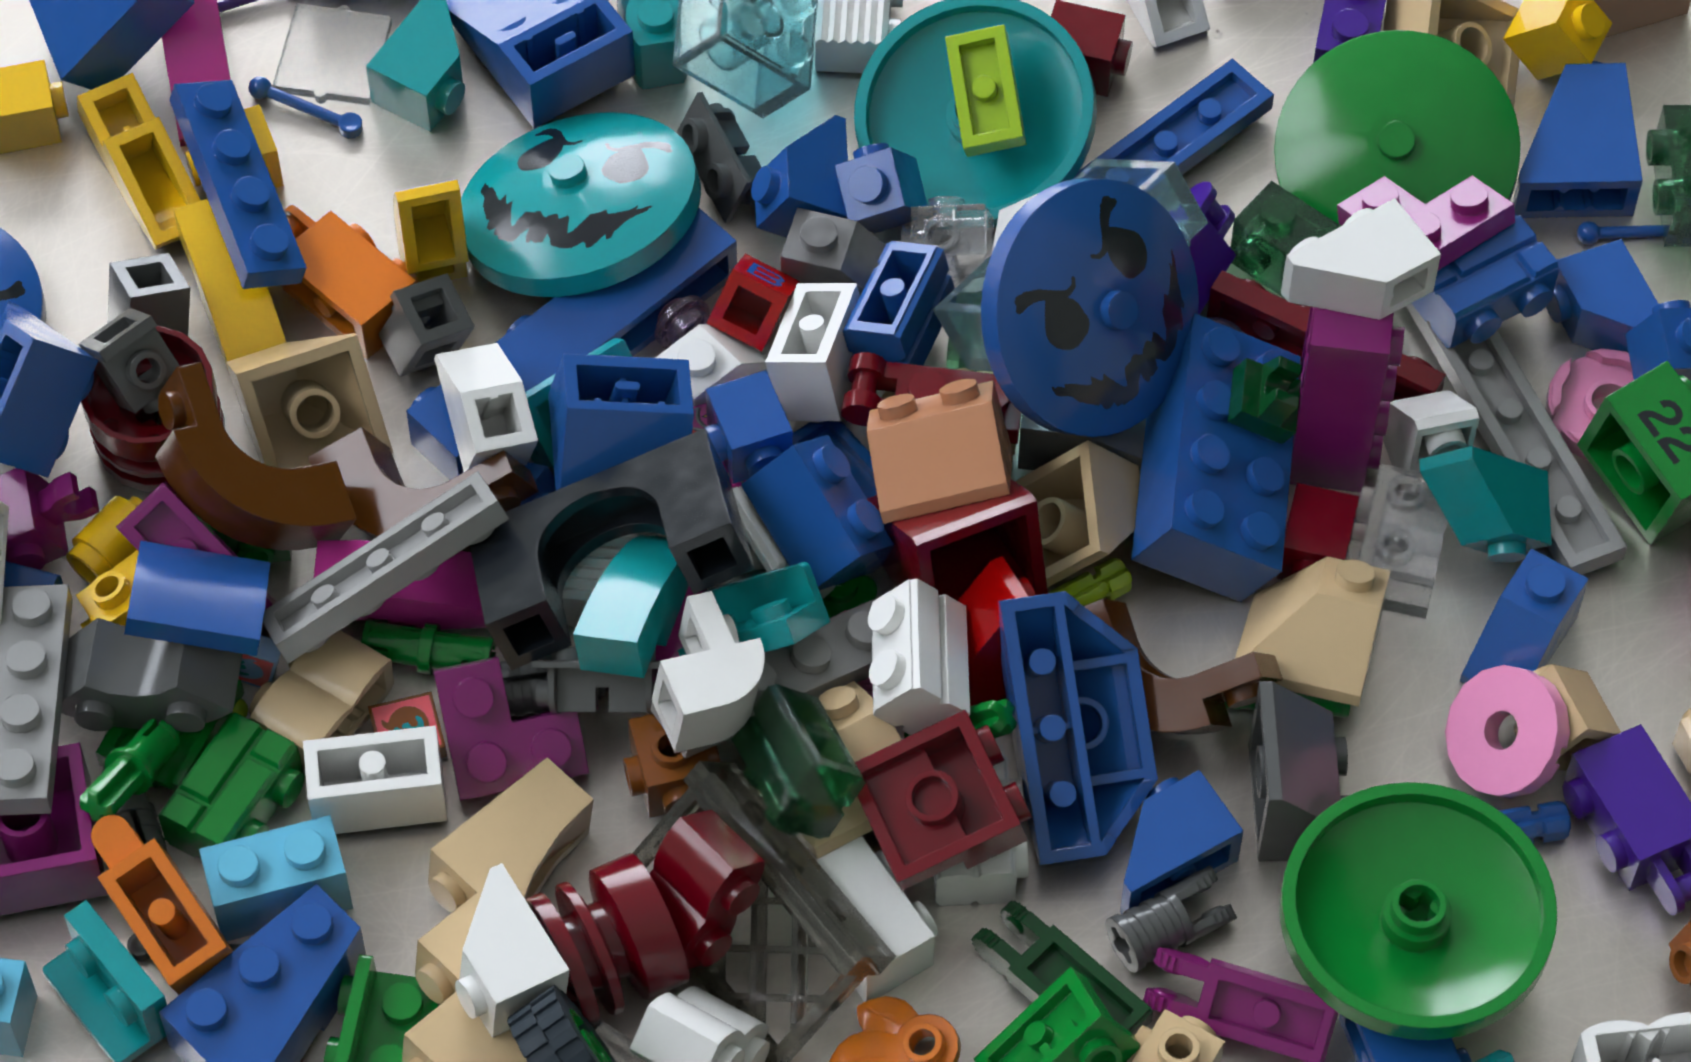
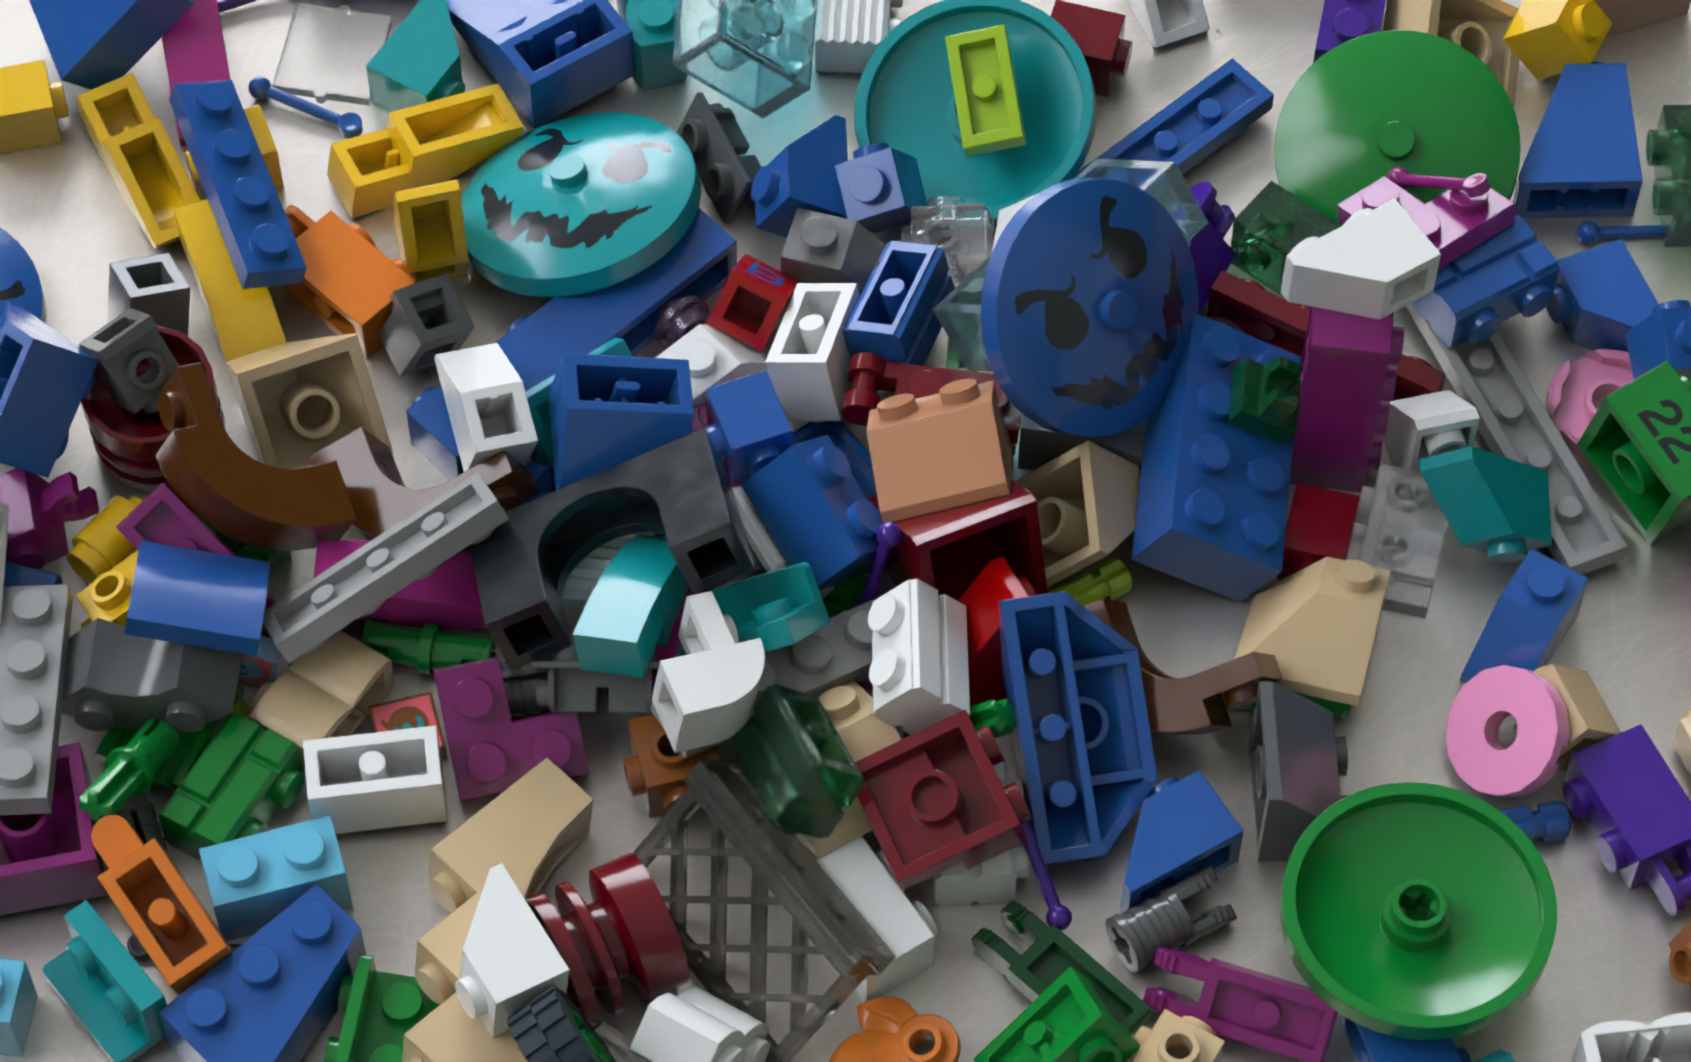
(421, 147): none -> yellow slope
(705, 882): dark red brick -> none
(888, 536): none -> dark purple hinge
(1057, 913): none -> dark purple hinge
(1474, 185): none -> magenta hinge

